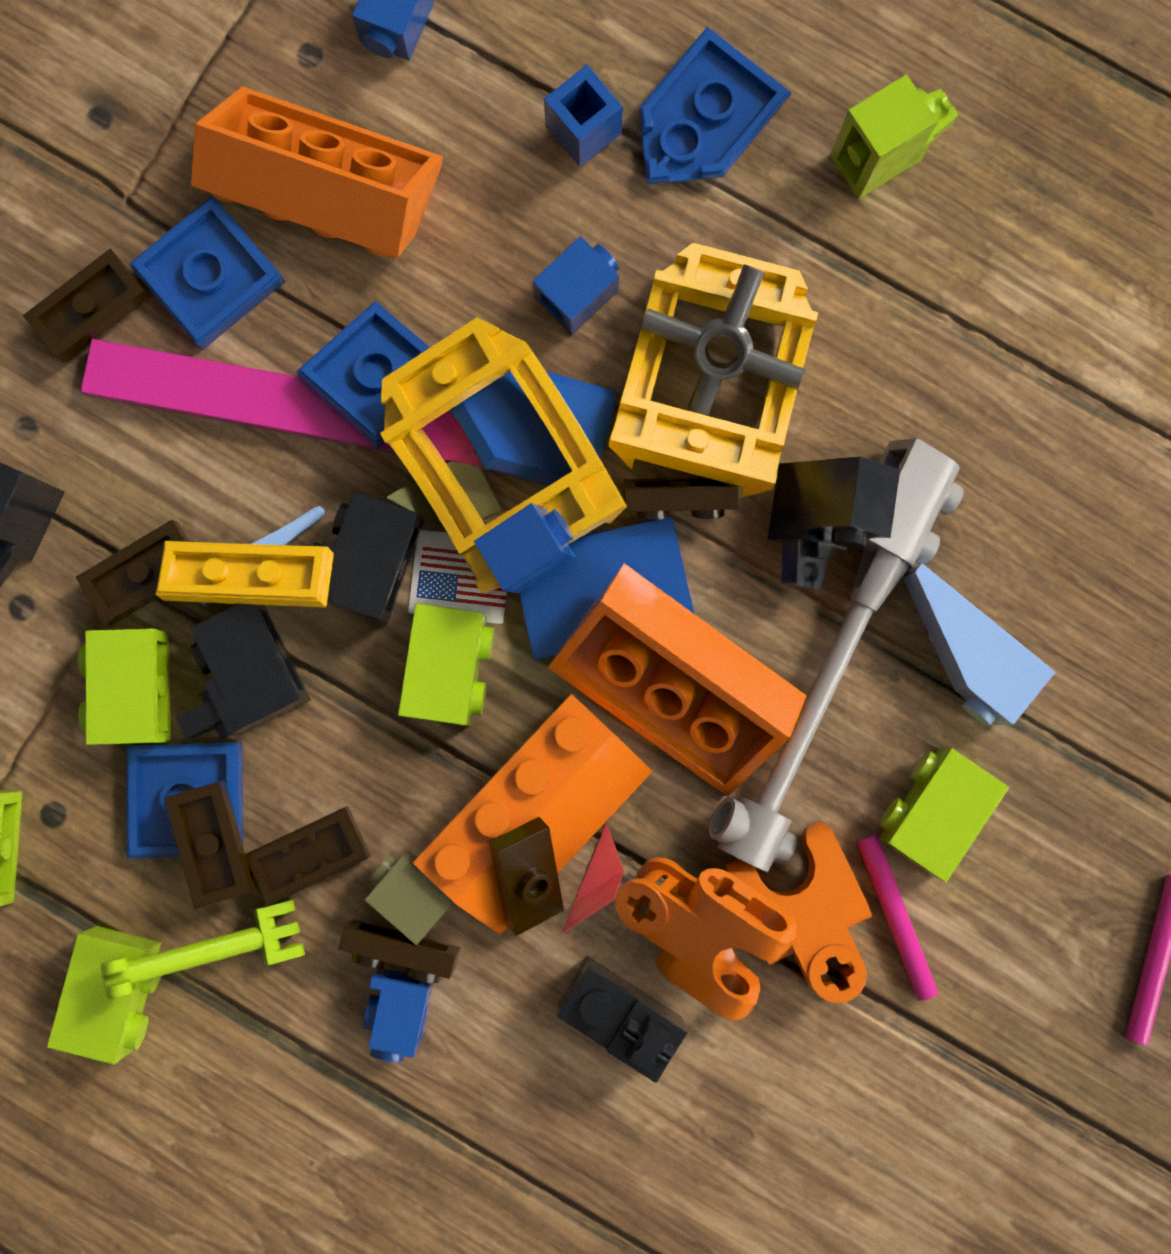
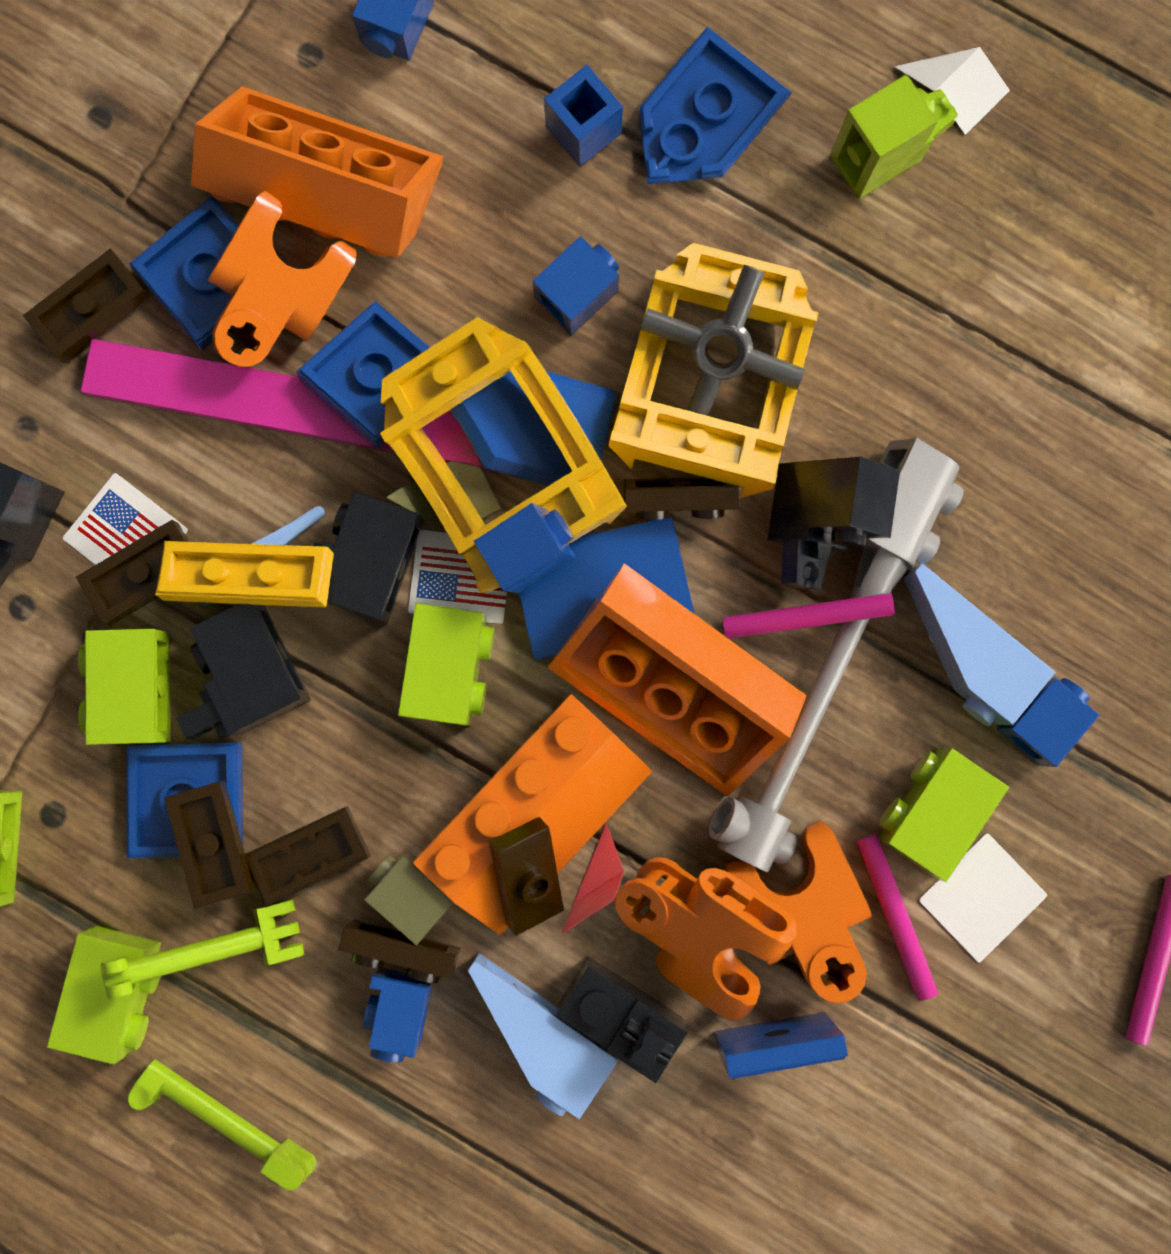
(115, 520): none -> sticker
(267, 290): none -> orange piece
(284, 1163): none -> lime hinge
(552, 1054): none -> light blue slope
(780, 1045): none -> blue tile
(809, 615): none -> dark pink bar
(965, 78): none -> white sticker
(983, 898): none -> white sticker
(1052, 722): none -> blue brick

